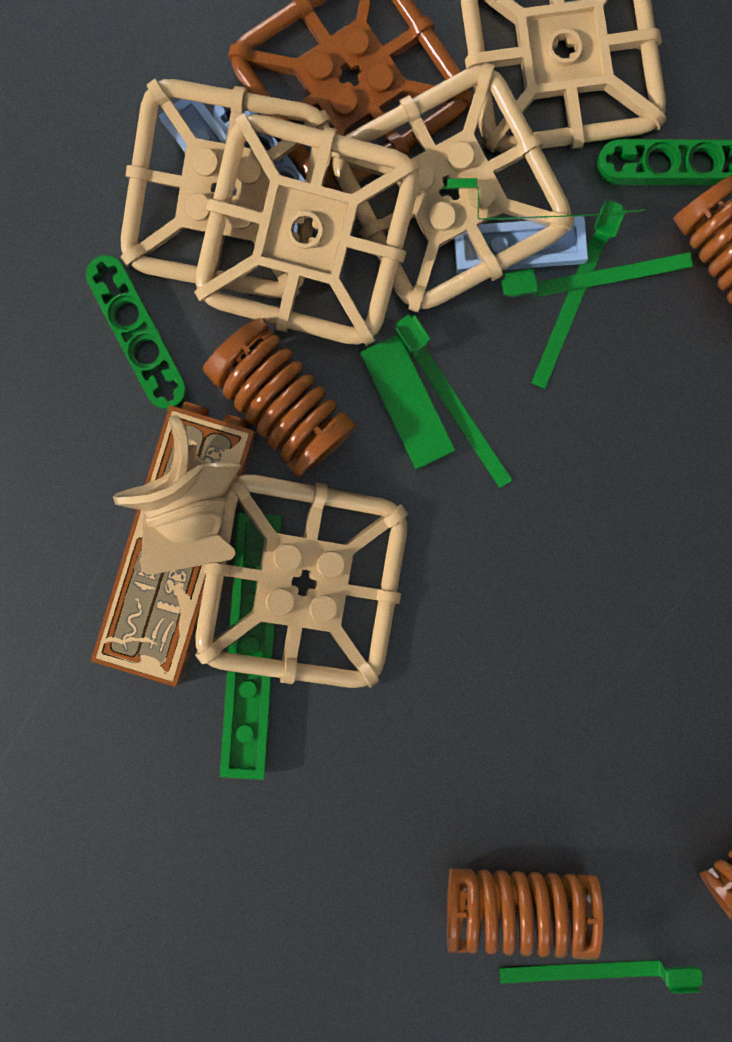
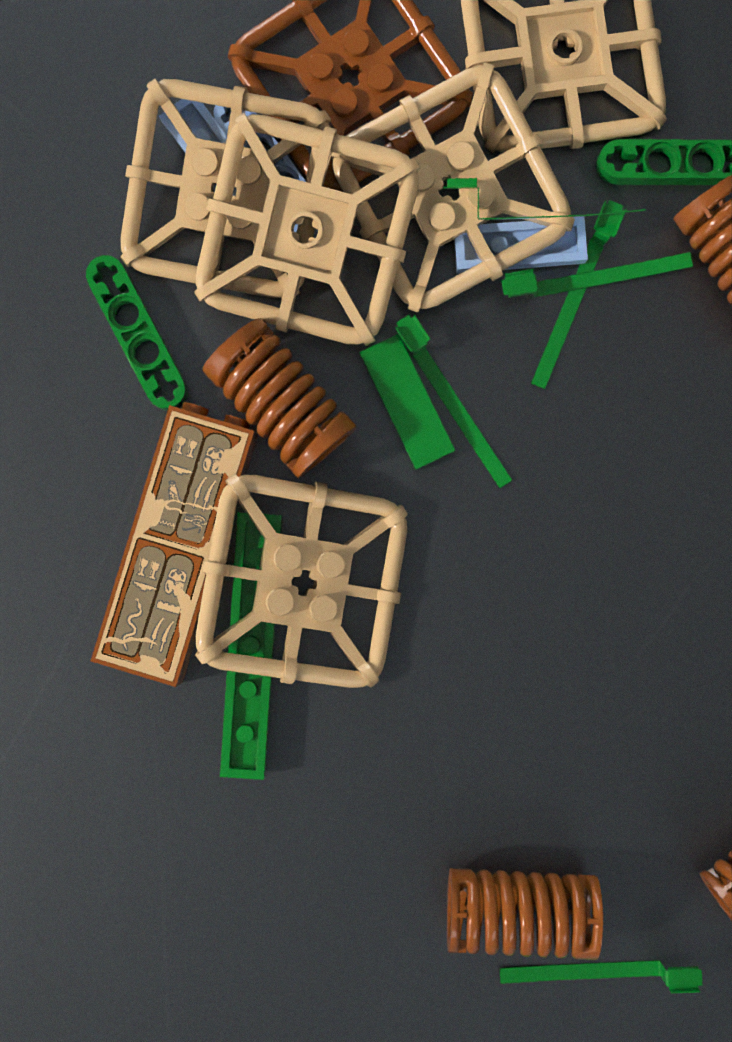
(182, 510): tan helmet -> none

